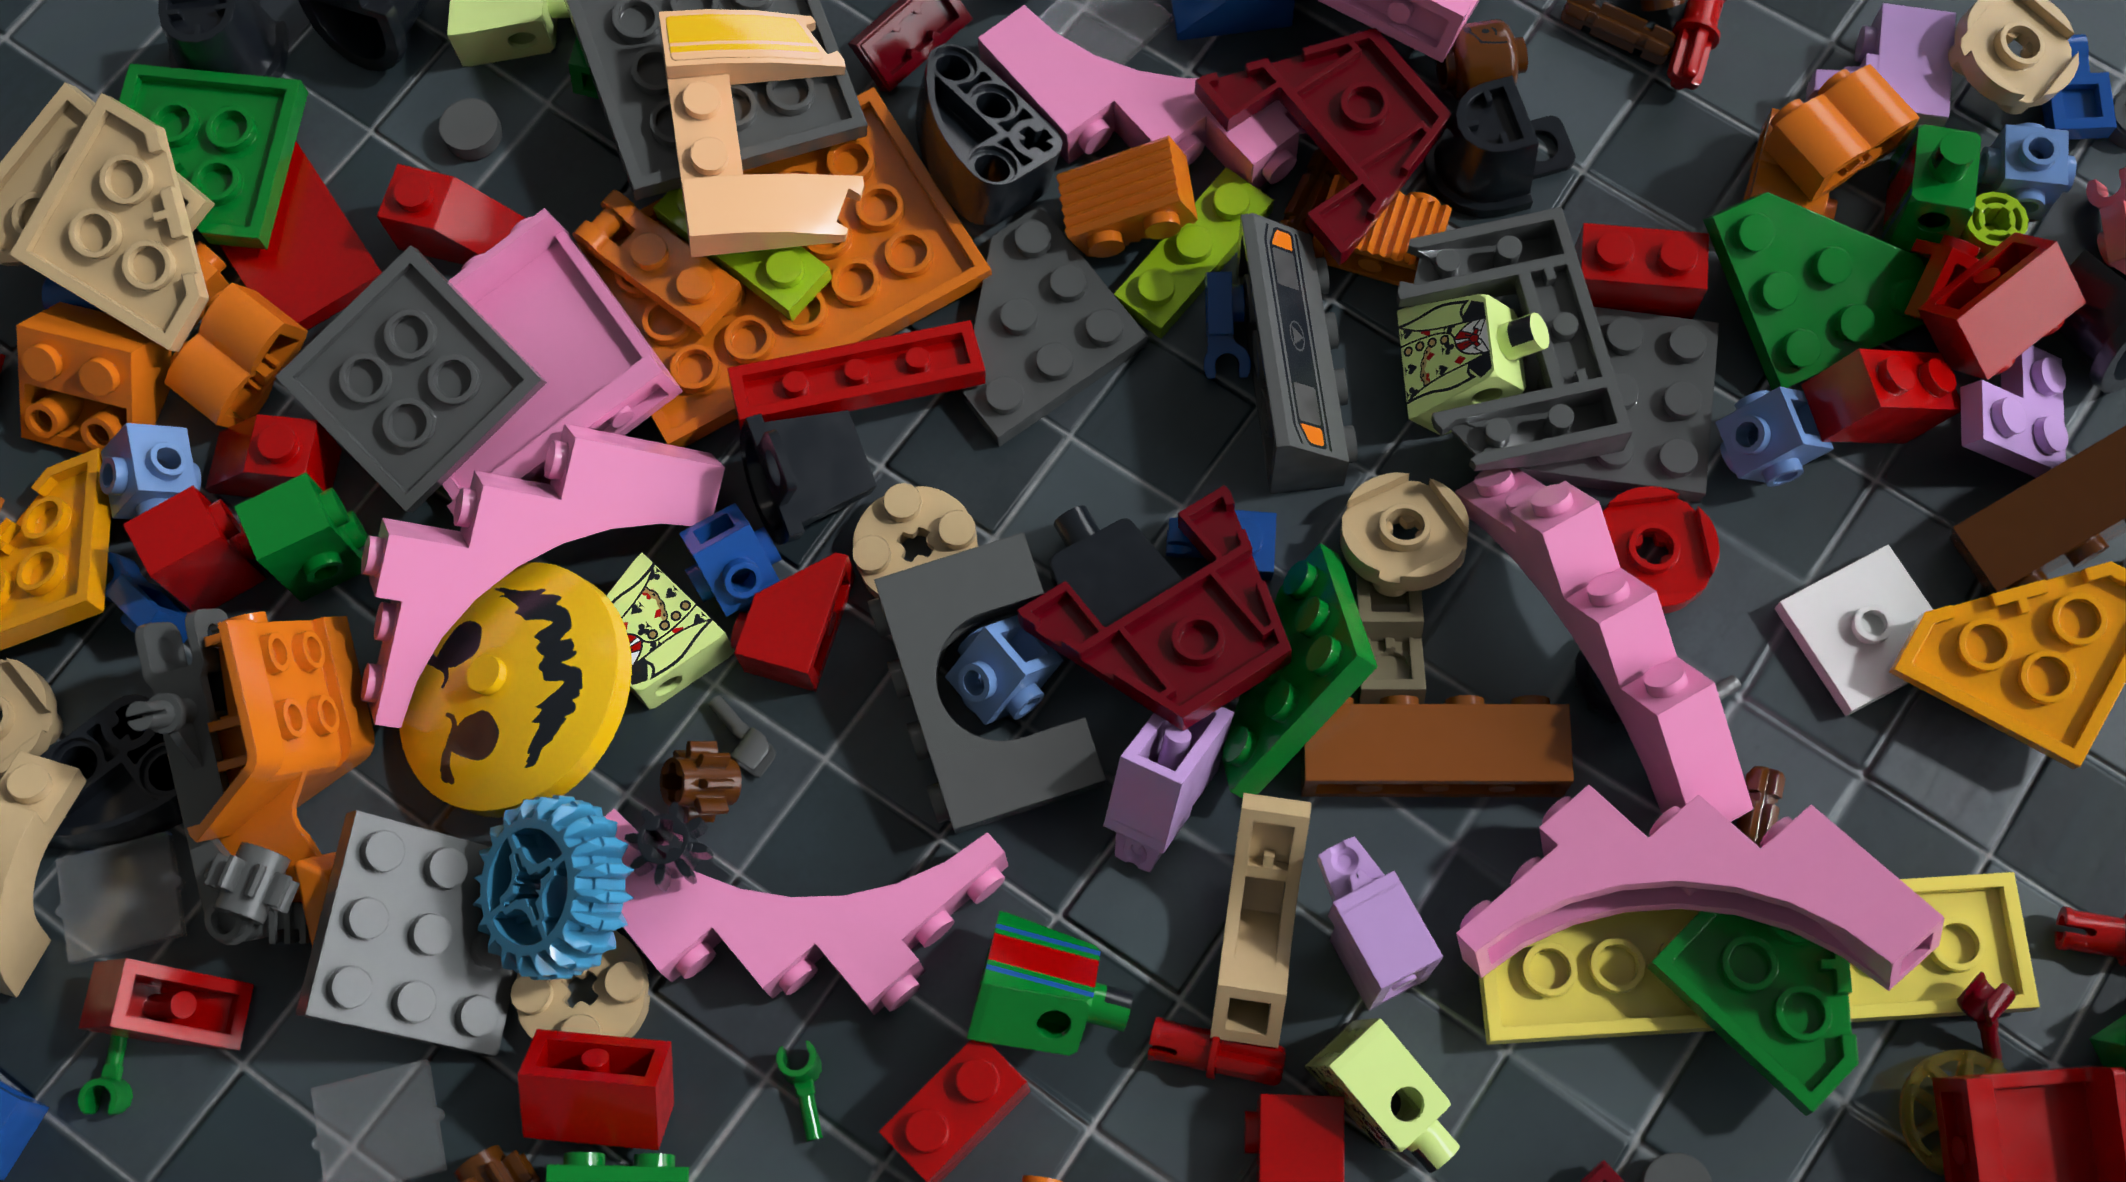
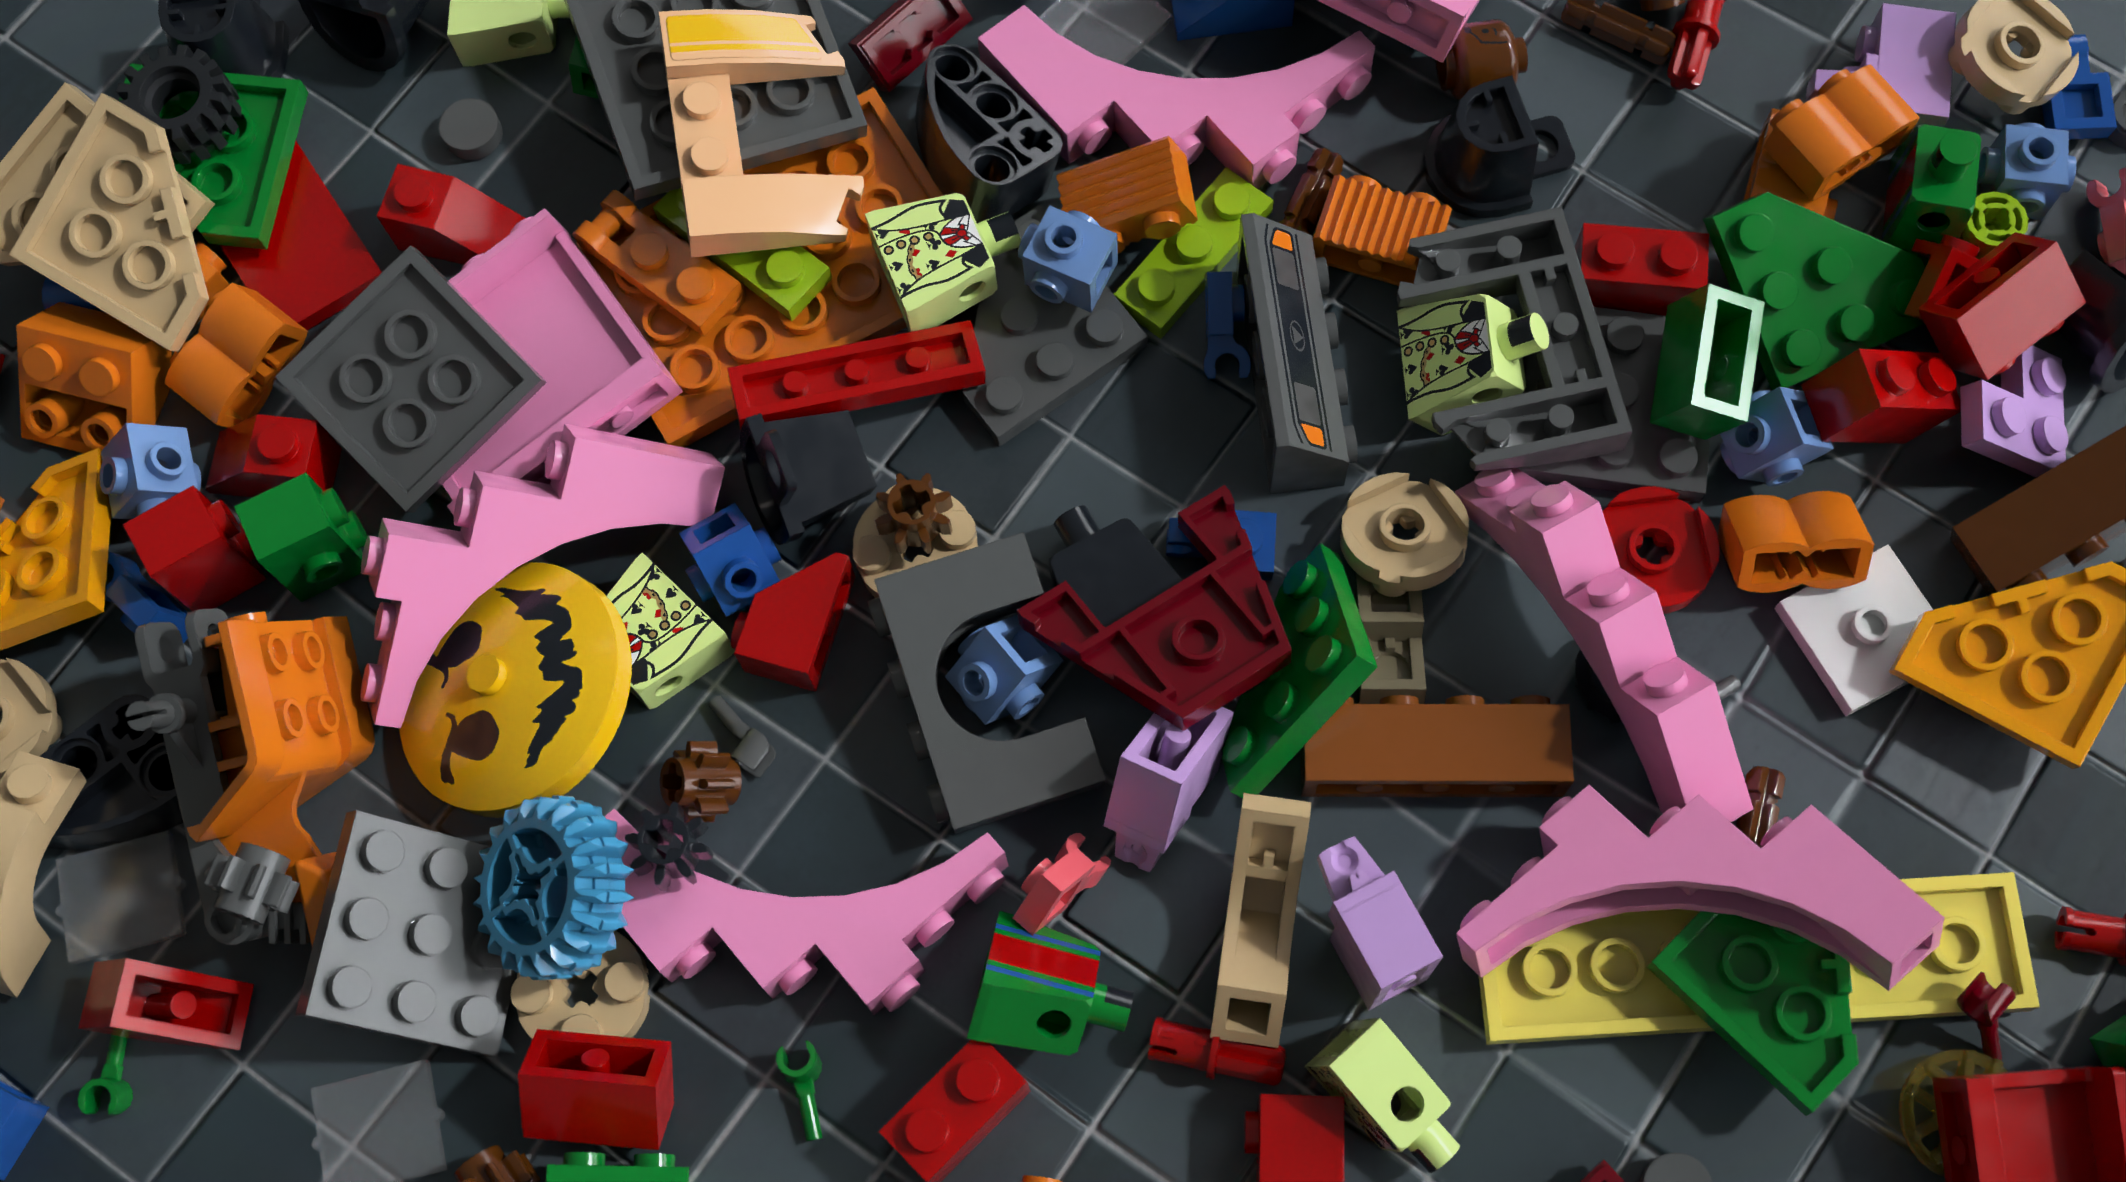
(176, 74): none -> black tyre
(912, 494): none -> reddish brown gear
(939, 256): none -> yellowish green torso
(1054, 886): none -> coral plate
(1068, 257): none -> medium blue brick
(1359, 110): dark red wing -> none
(1707, 362): none -> green brick
(1795, 542): none -> orange brick

